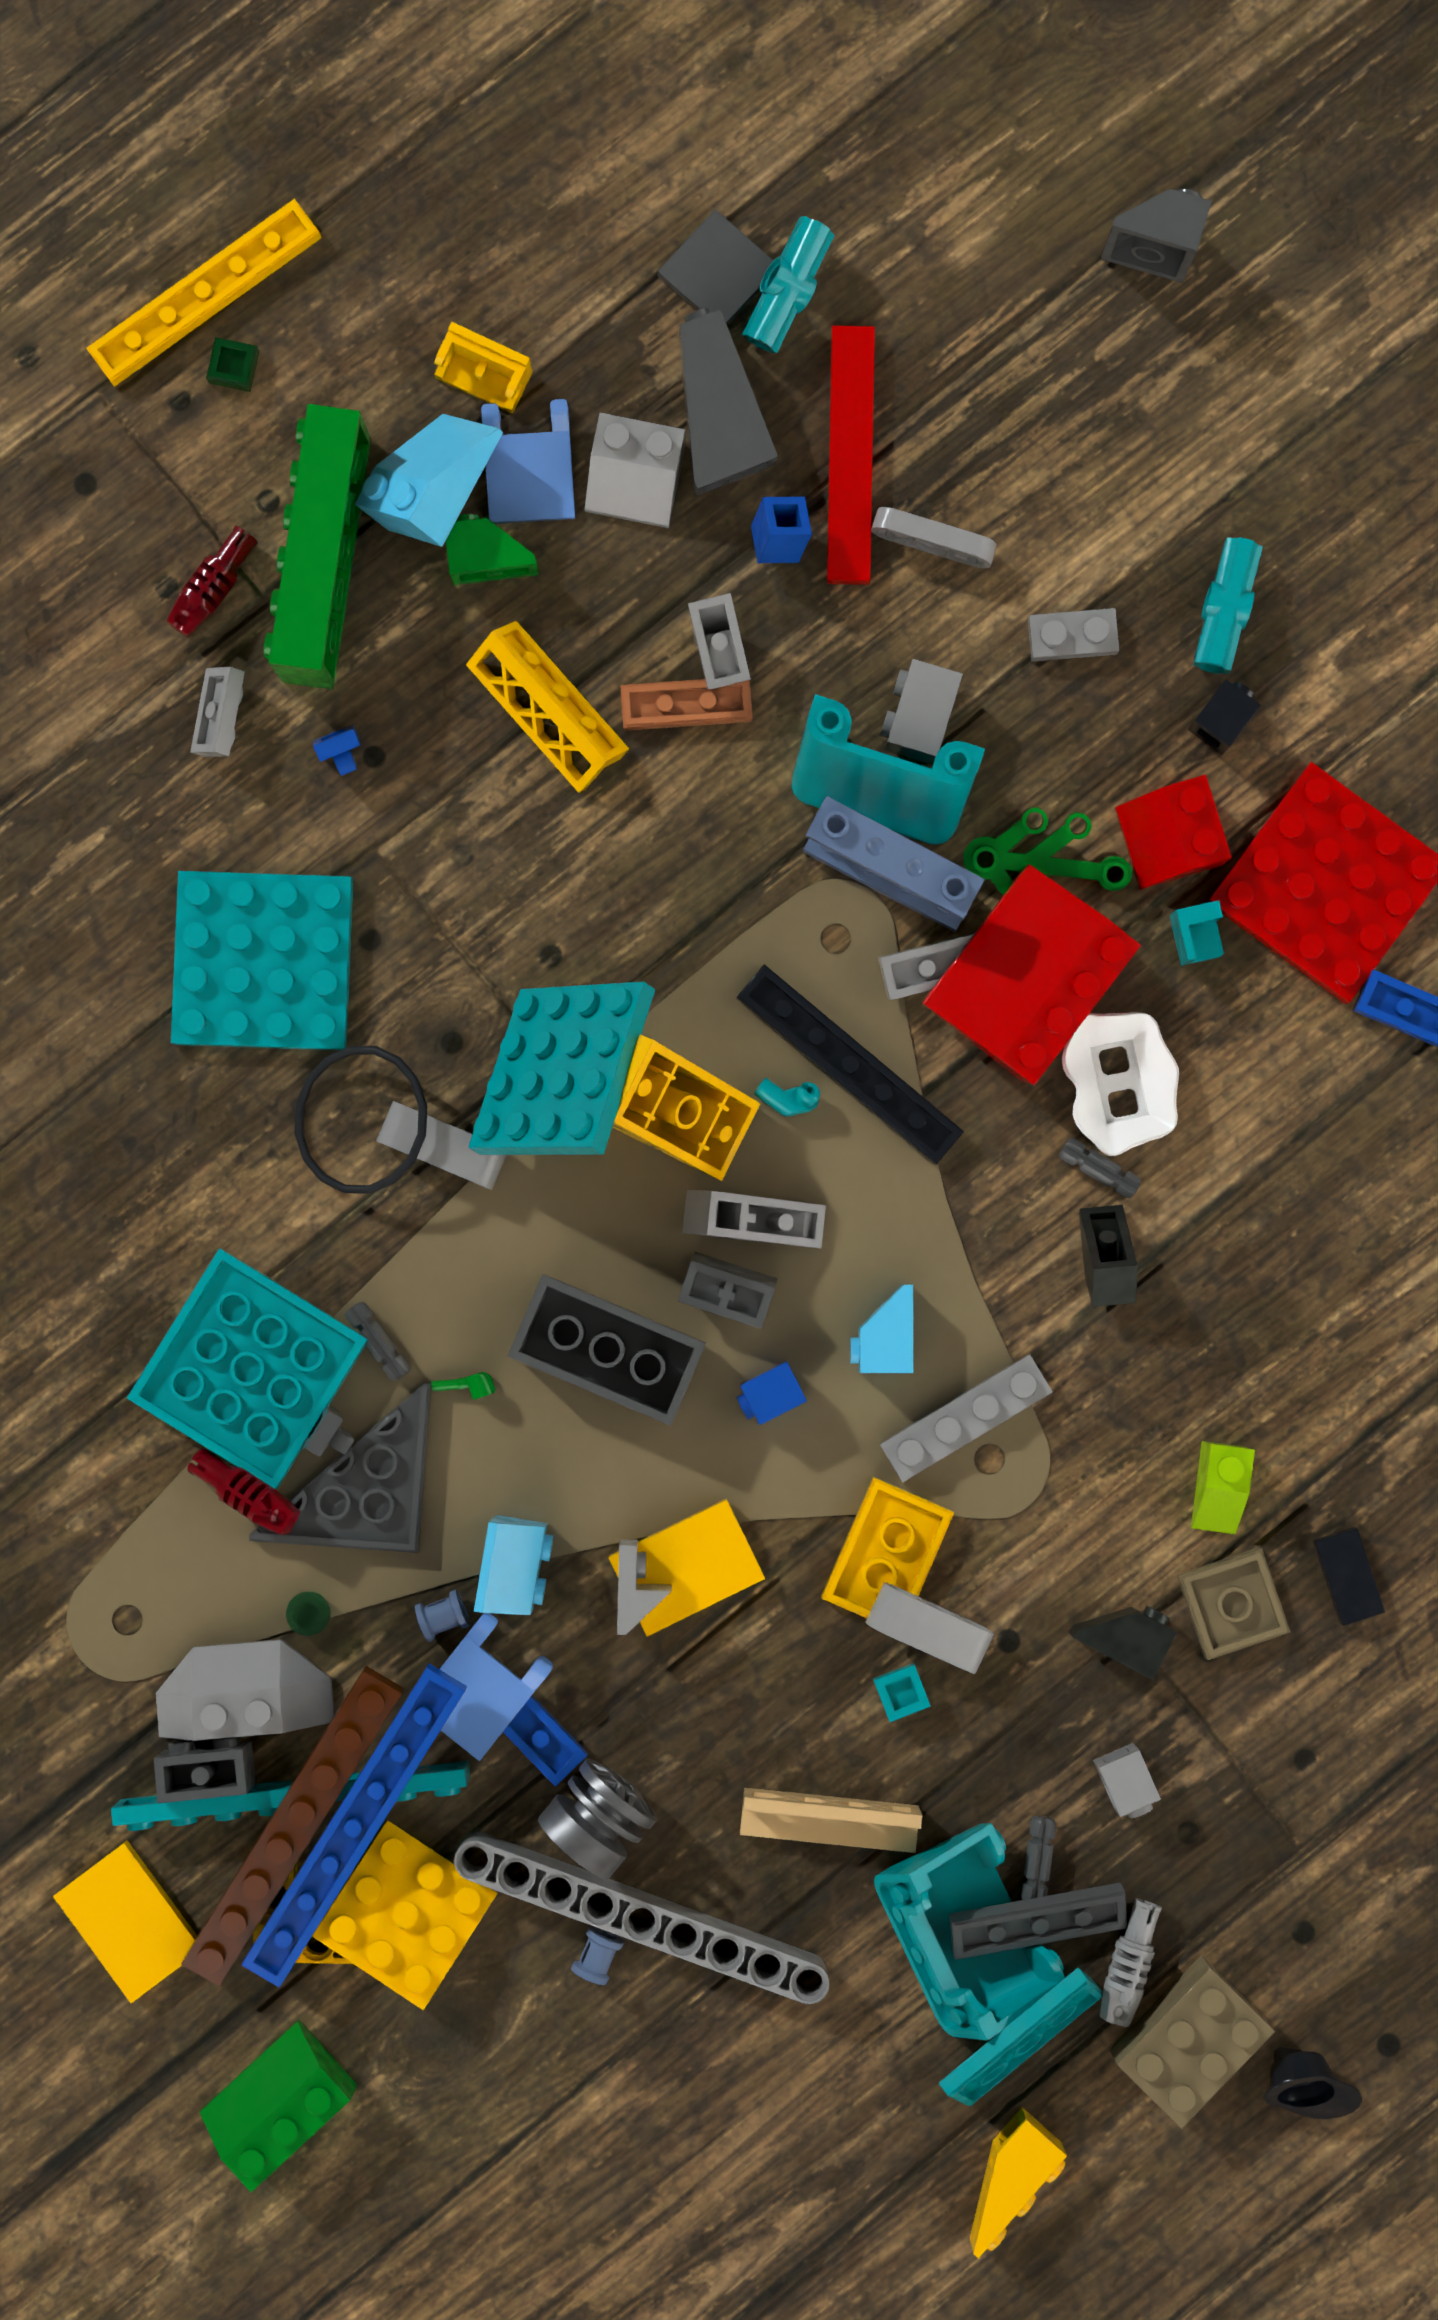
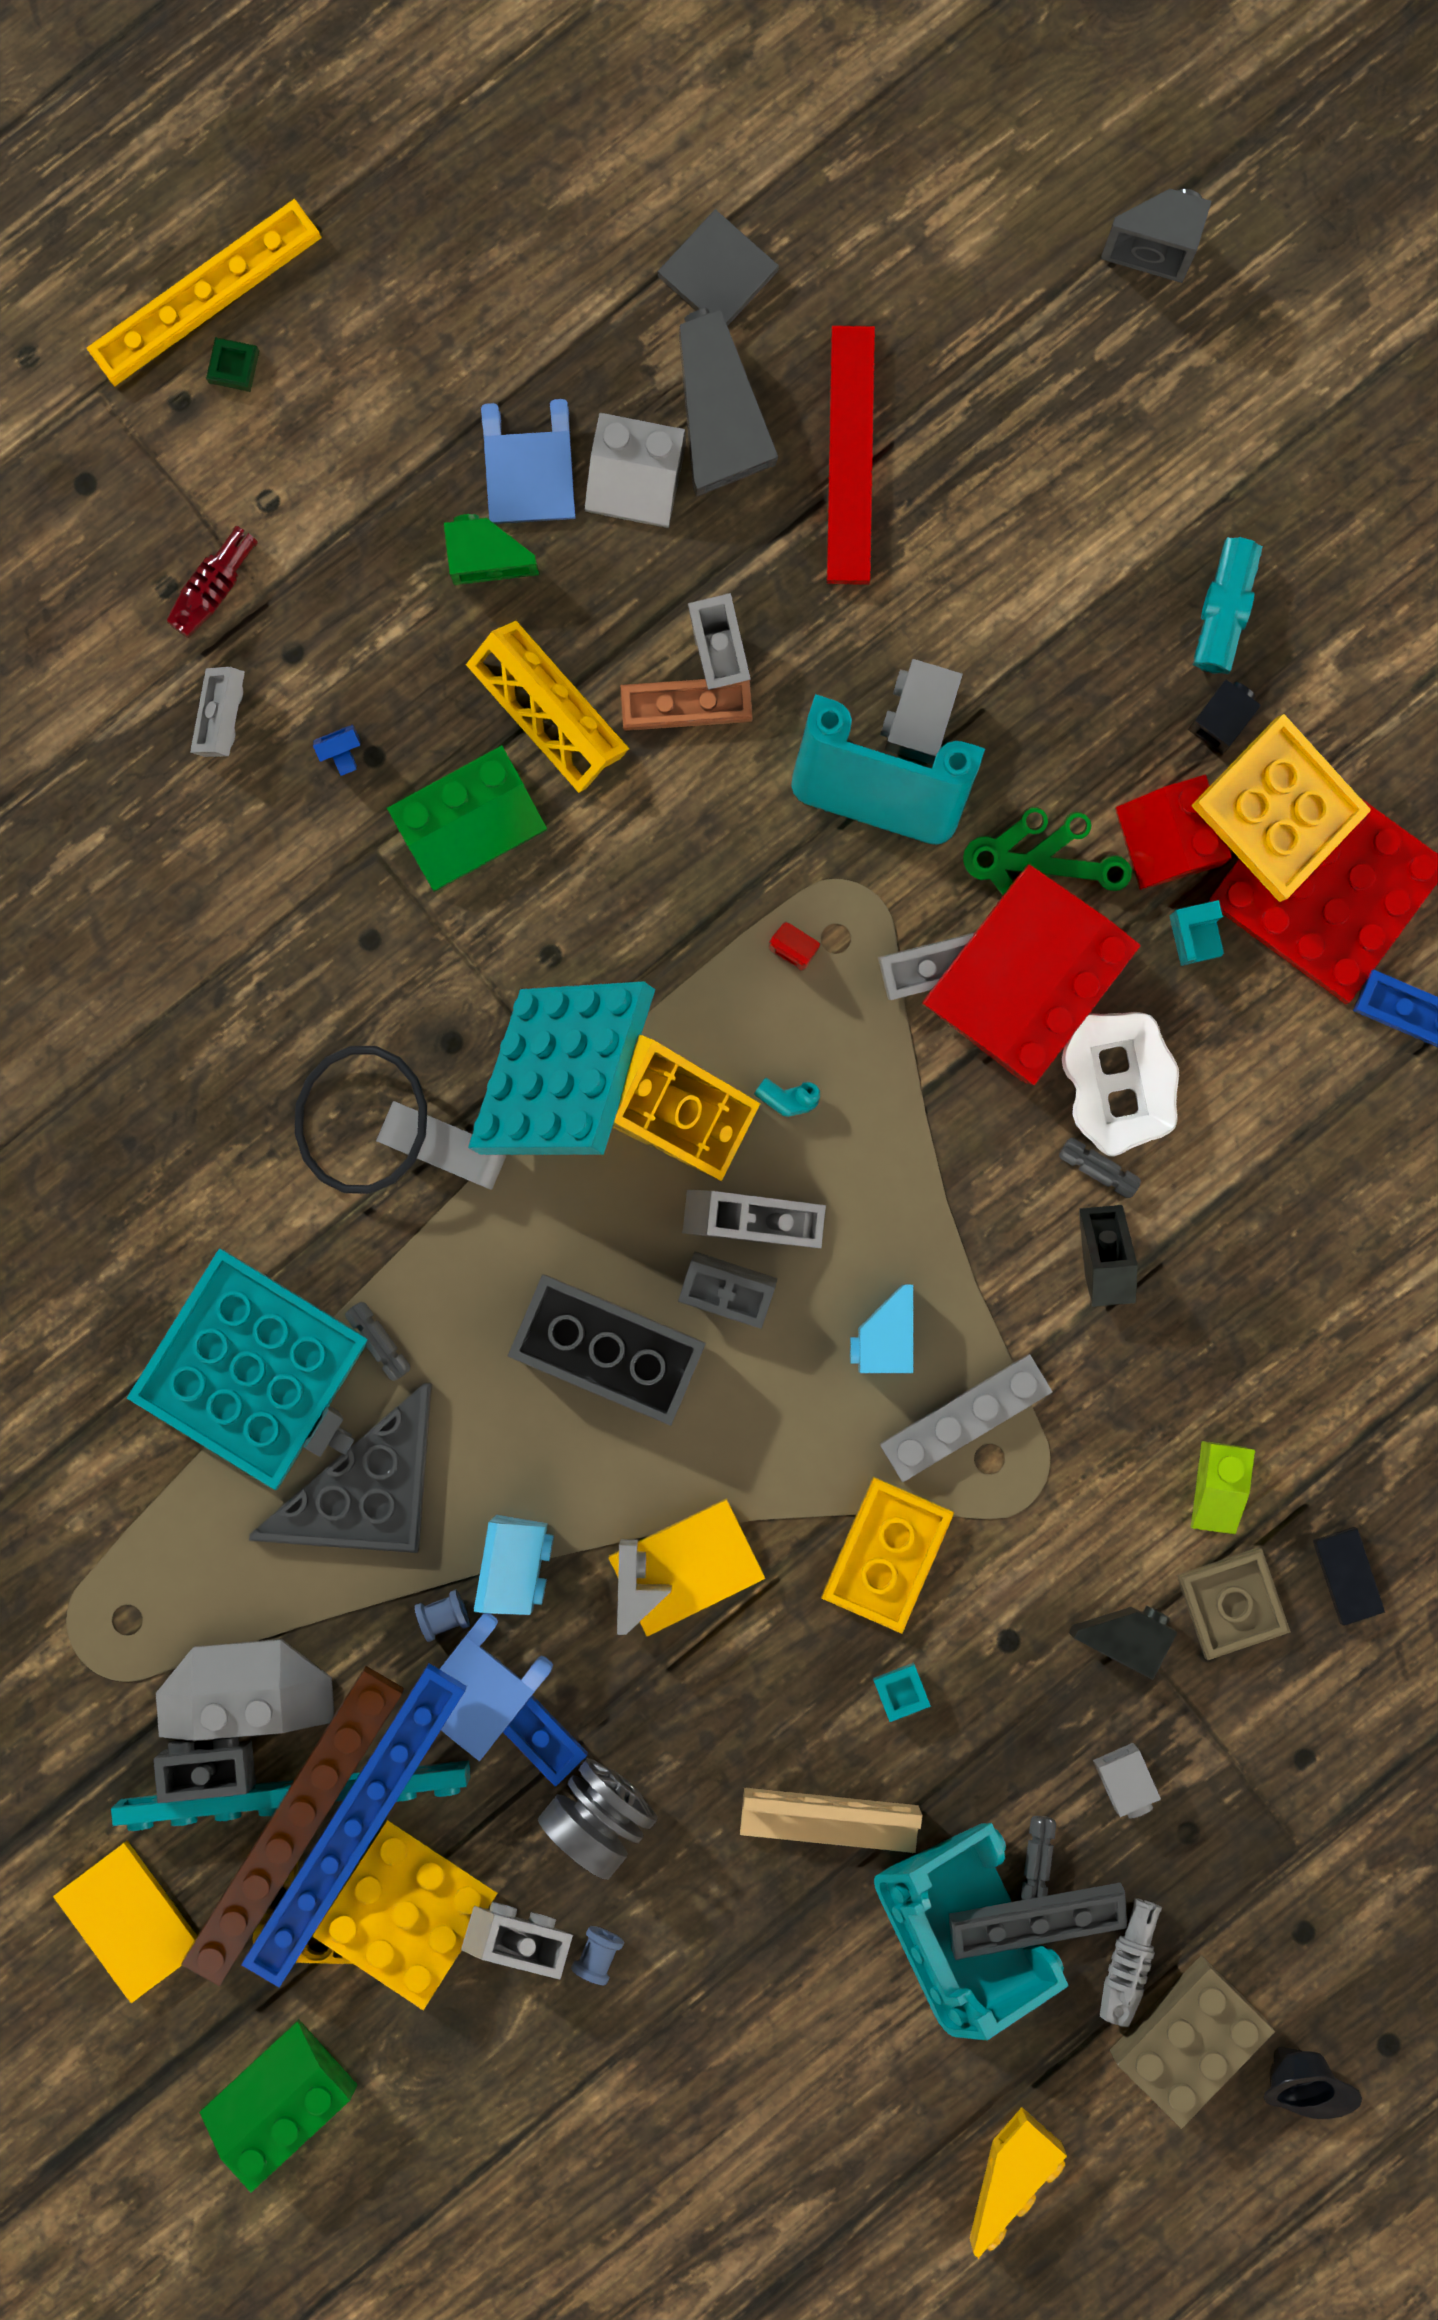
(246, 1493): dark red hinge -> none
(262, 960): teal plate -> none
(308, 1613): clear green plate -> none
(318, 546): green brick -> none
(429, 478): medium azure slope -> none
(467, 818): none -> green slope
(478, 1384): green hand -> none
(482, 367): yellow hinge -> none
(517, 1942): none -> light grey brick
(657, 1934): light grey beam -> none
(770, 1394): blue brick -> none
(781, 529): blue brick -> none
(788, 284): teal piece -> none
(794, 946): none -> red slope
(850, 1064): black tile -> none
(891, 864): sand blue fence -> none
(929, 1628): light grey beam -> none
(934, 537): light grey beam -> none
(1022, 2038): teal tile -> none
(1073, 634): light grey plate -> none
(1281, 808): none -> yellow plate

